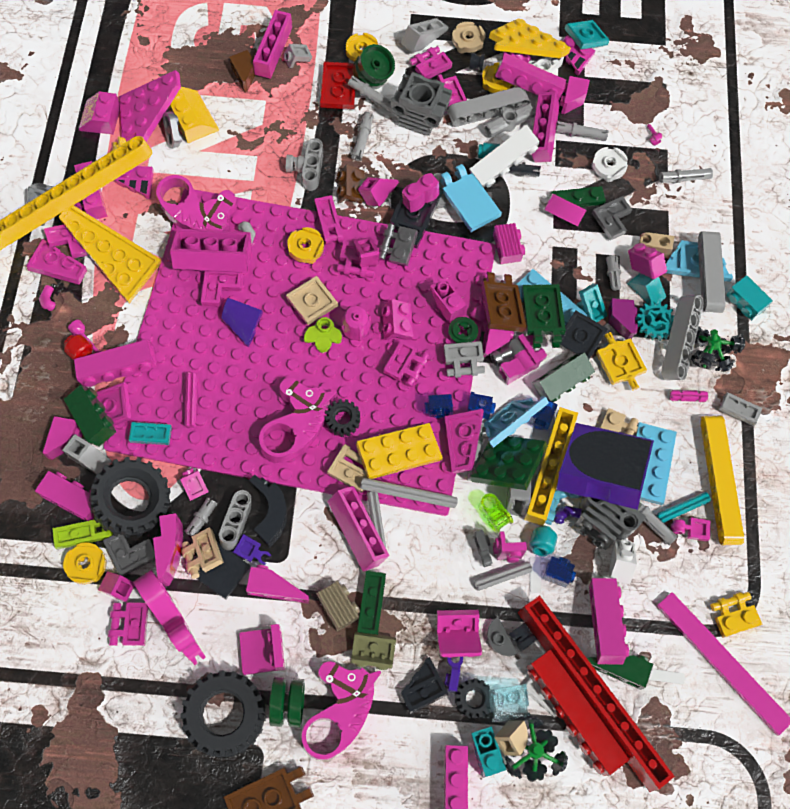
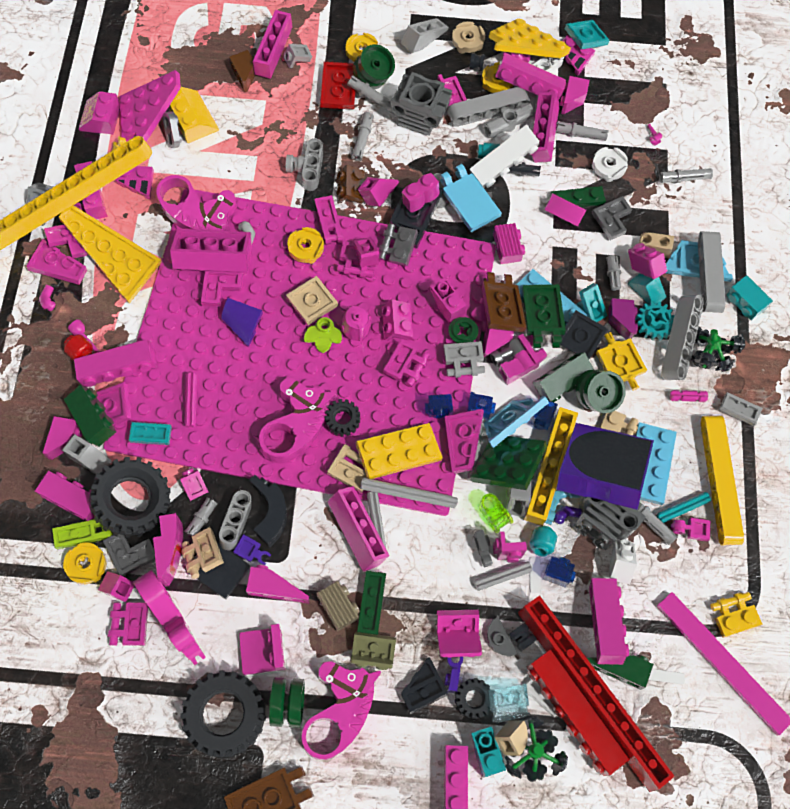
(434, 65): dark pink plate -> none
(600, 390): none -> wheel

